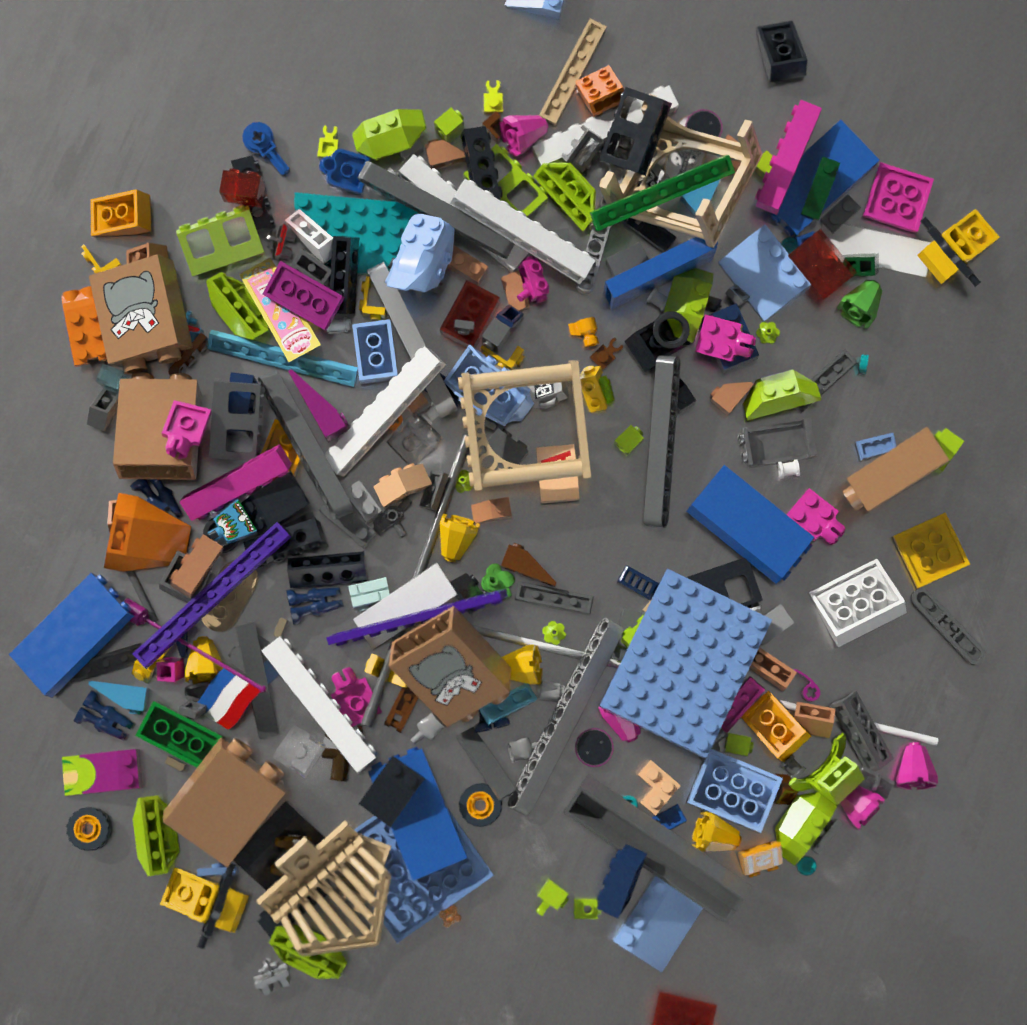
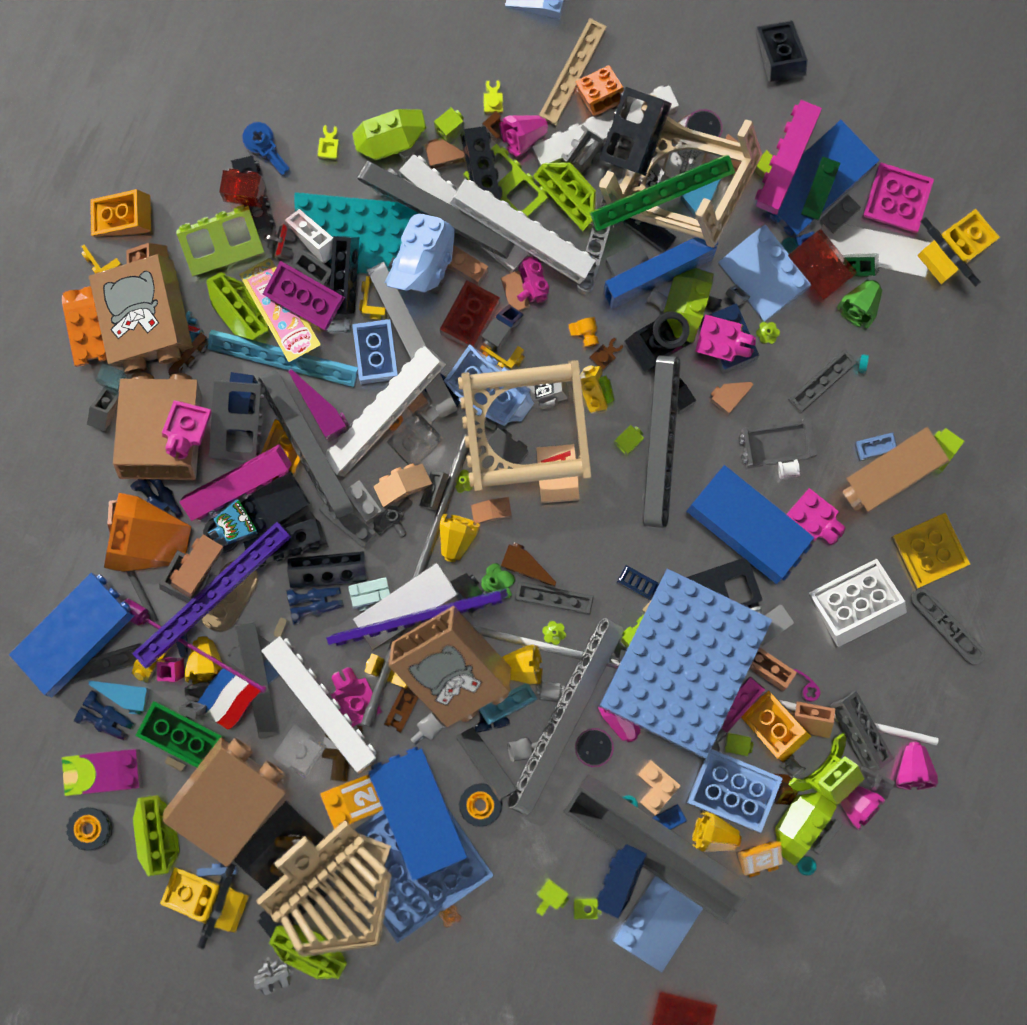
(343, 169): blue plate -> none
(351, 801): none -> light orange slope
(391, 791): black slope -> none
(464, 327): dark grey plate -> none
(779, 394): lime wedge -> none

